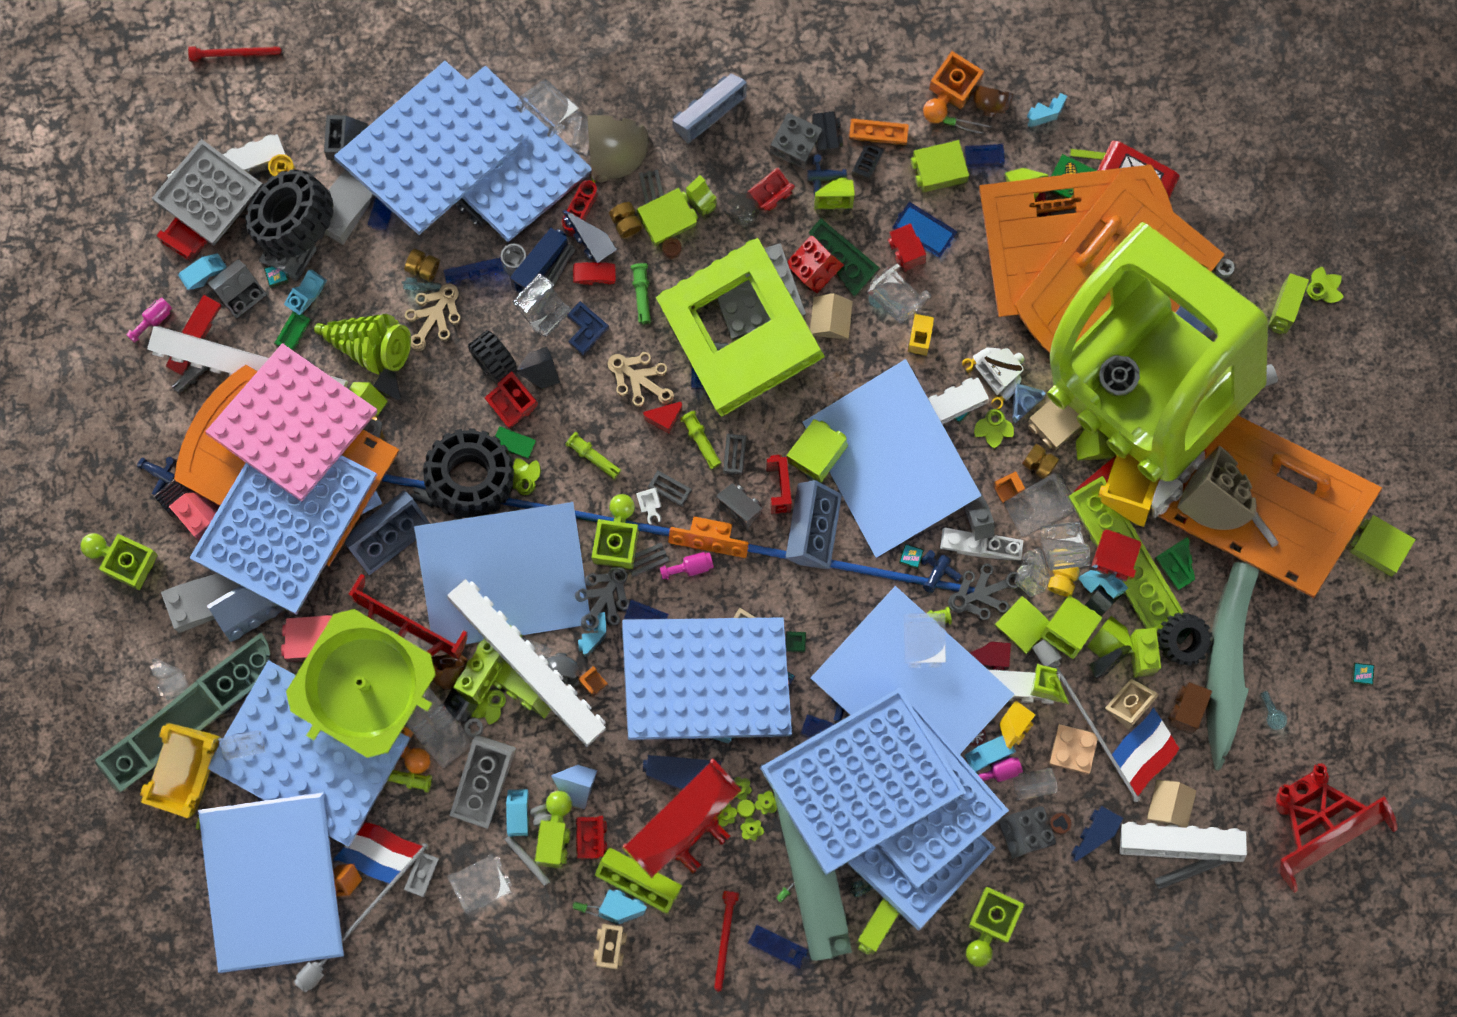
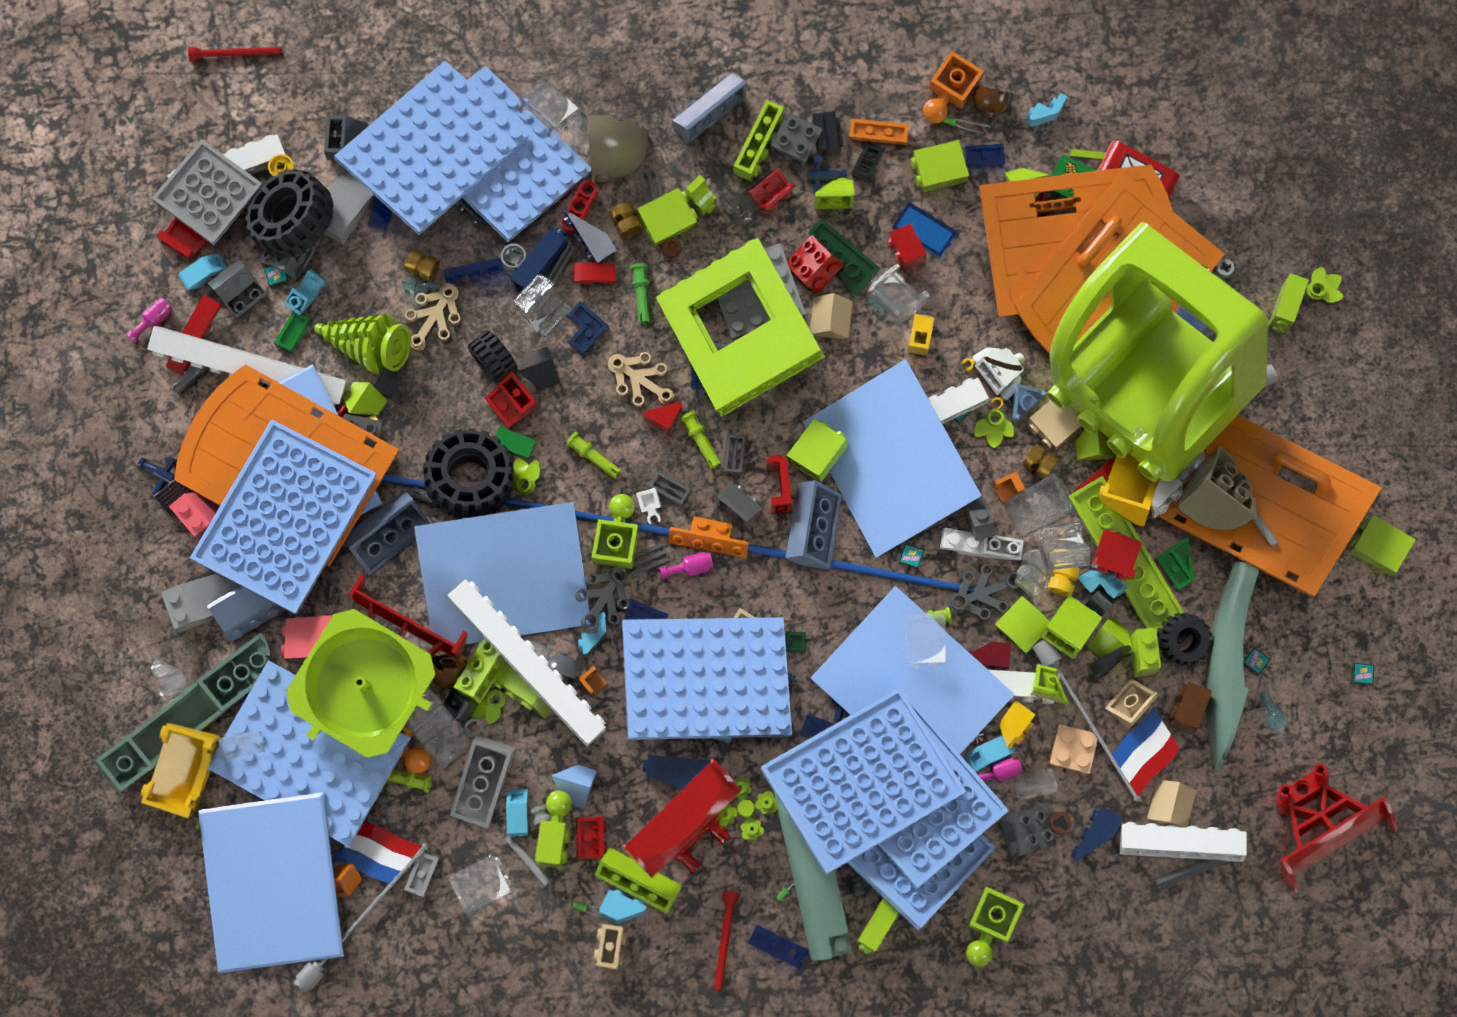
(115, 558): lime brick -> none
(291, 422): bright pink plate -> none
(758, 141): none -> lime brick
(940, 567): dark blue piece -> none
(1119, 375): dark grey cylinder -> none
(1256, 661): none -> tile

